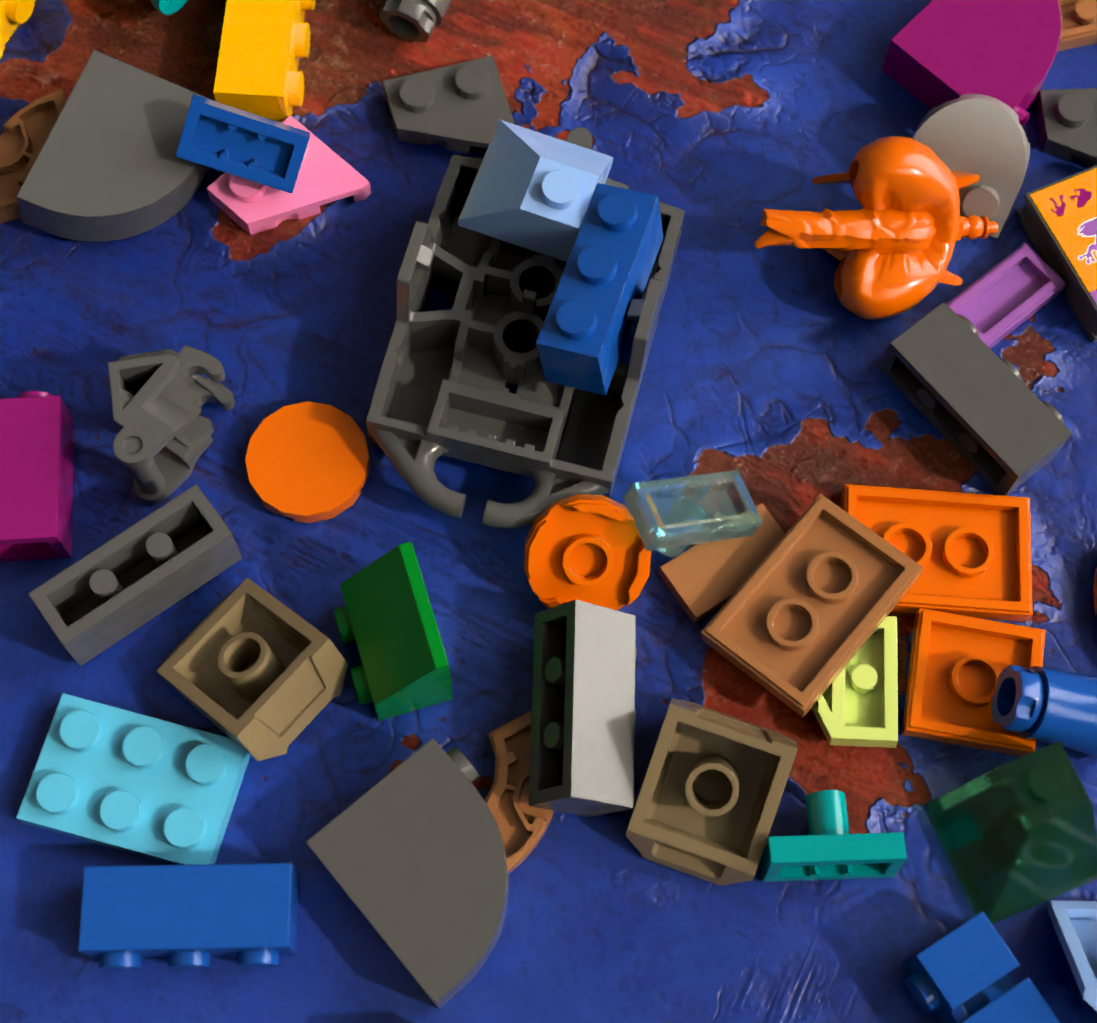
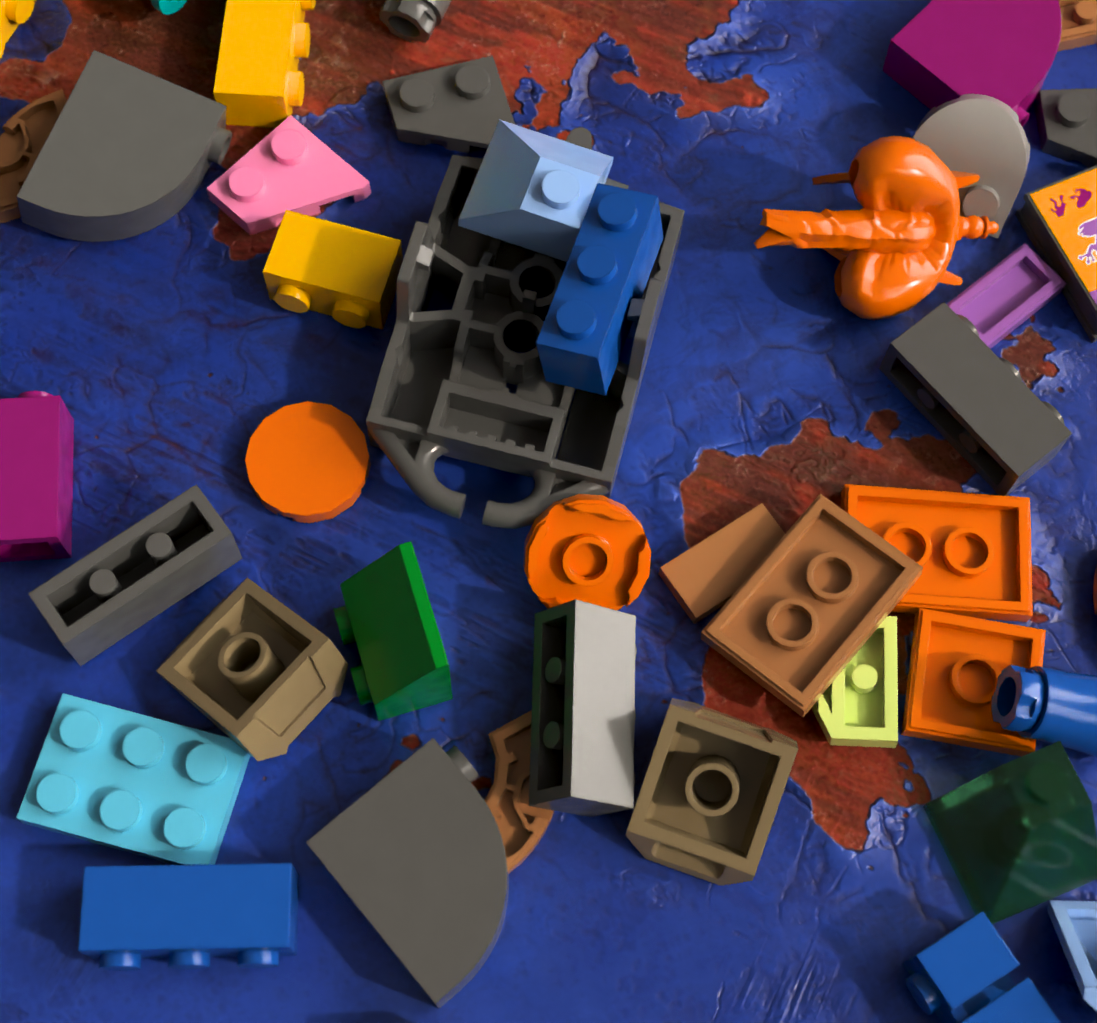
(158, 409): dark grey piece -> none
(242, 144): blue tile -> none
(333, 270): none -> yellow brick
(691, 510): clear light blue tile -> none
(830, 848): teal tile -> none

